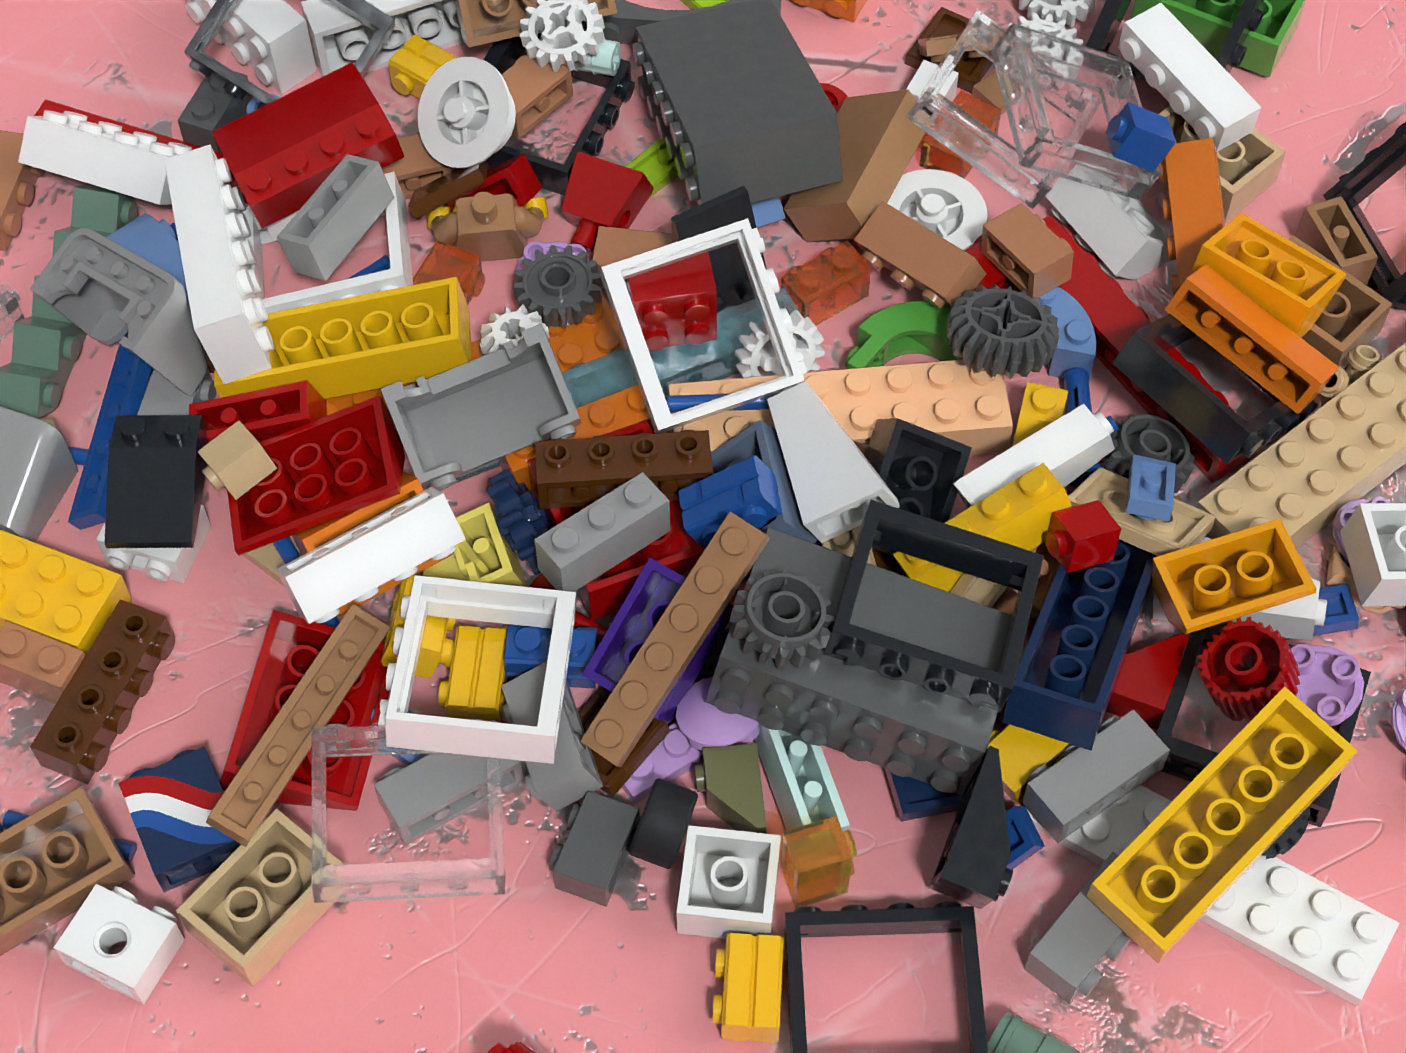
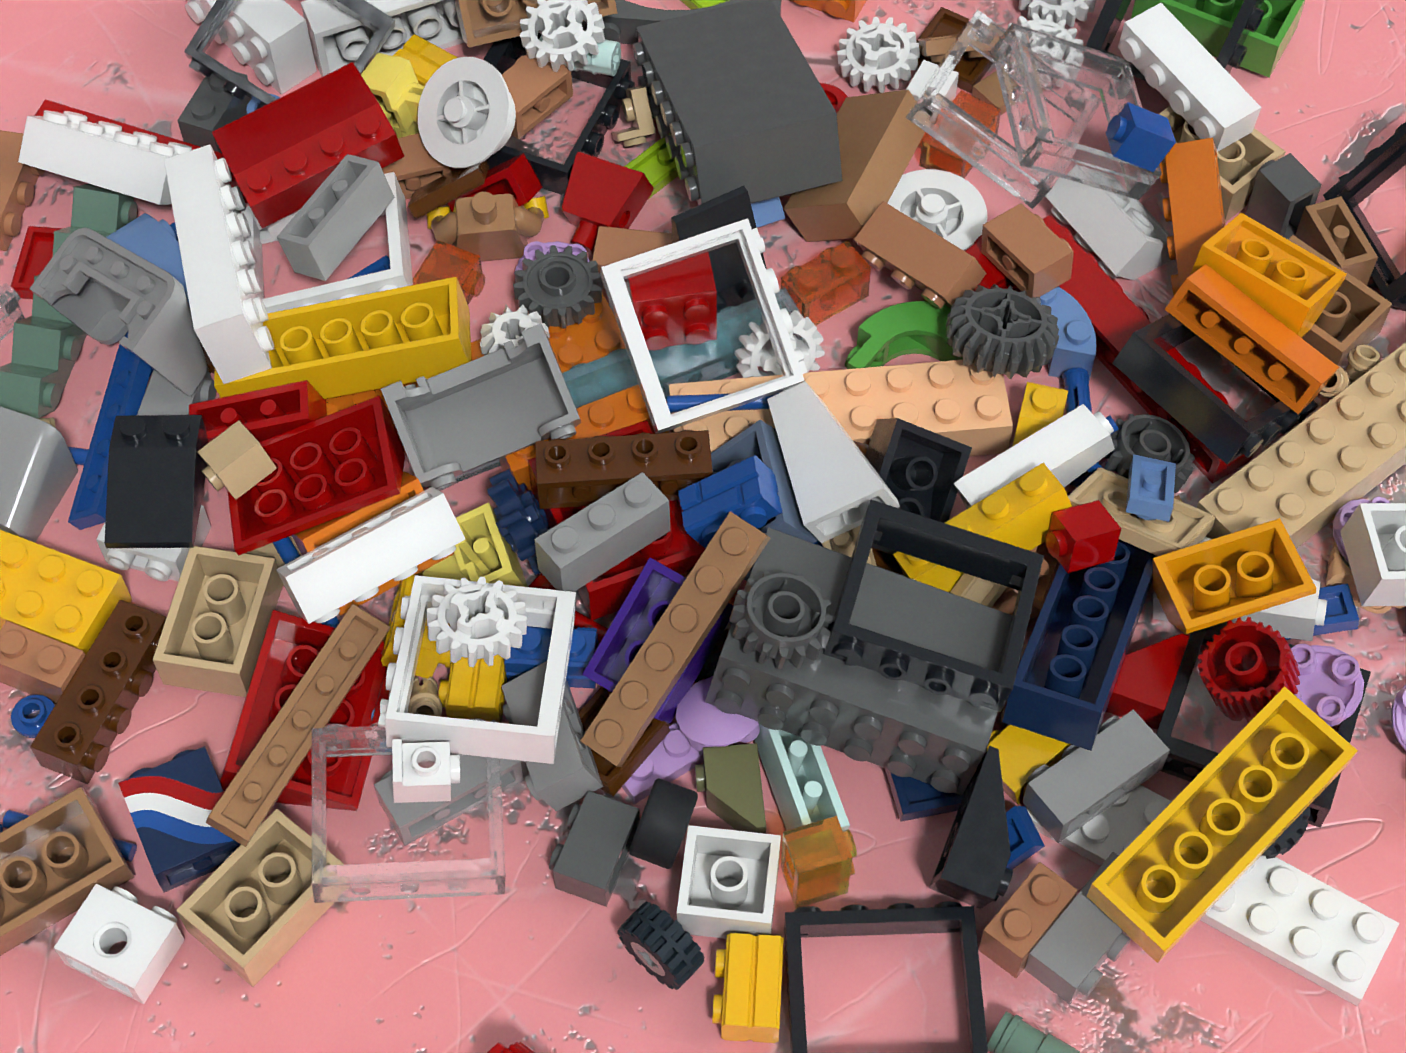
(24, 707): none -> blue plate
(33, 258): none -> red tile
(217, 621): none -> tan brick
(396, 91): none -> light yellow brick
(423, 771): none -> white brick
(425, 698): none -> tan pin
(476, 621): none -> white gear
(636, 109): none -> tan bracket
(661, 945): none -> black wheel
(878, 54): none -> white gear
(1026, 919): none -> nougat brick
(1281, 195): none -> dark grey brick

